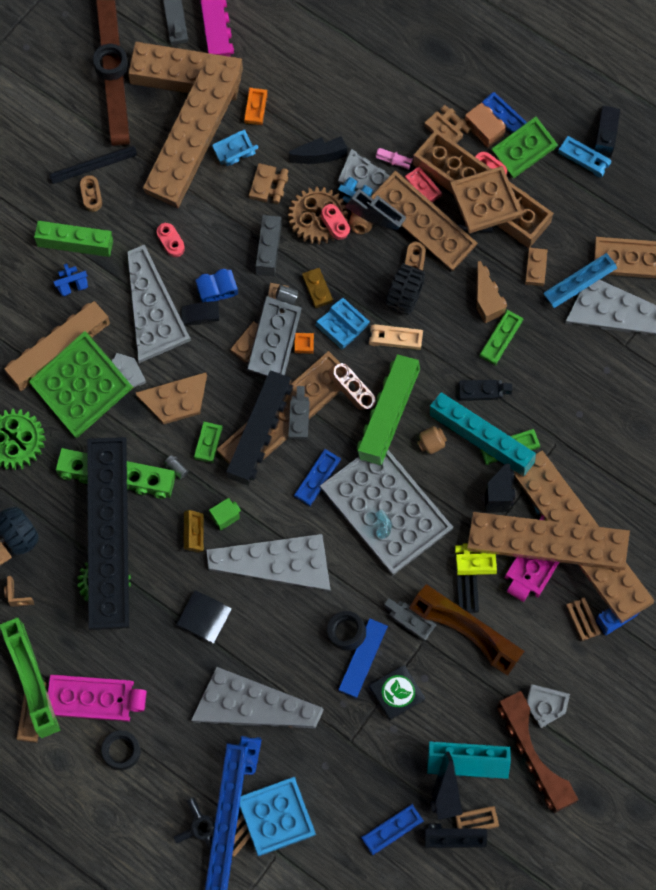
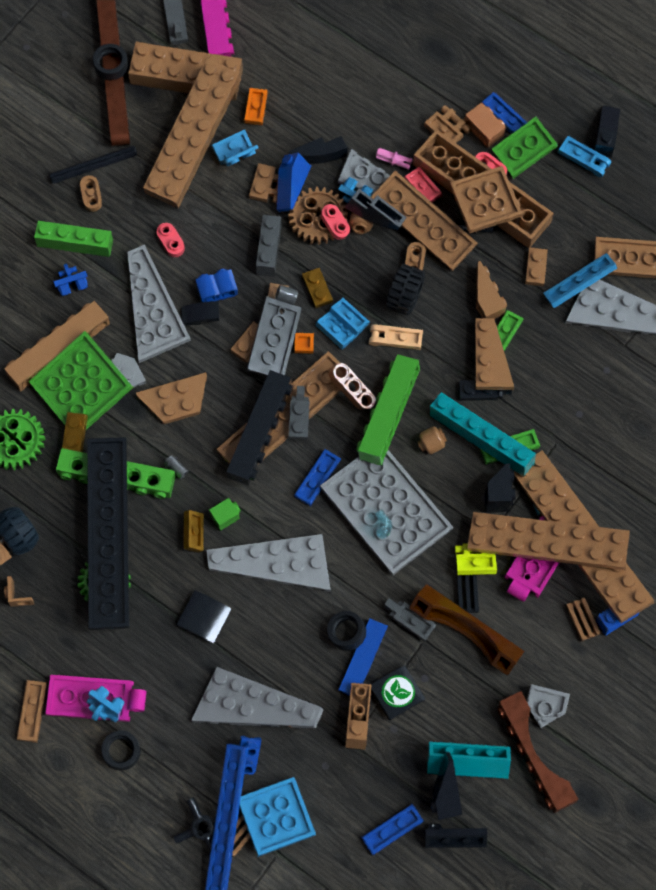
(31, 678): bright green arch -> none
(75, 431): none -> pearl gold plate
(102, 707): none -> dark azure hips
(208, 442): bright green plate -> none
(291, 178): none -> blue slope
(358, 716): none -> medium nougat slope
(476, 812): medium nougat tile -> none
(491, 363): none -> medium nougat wing

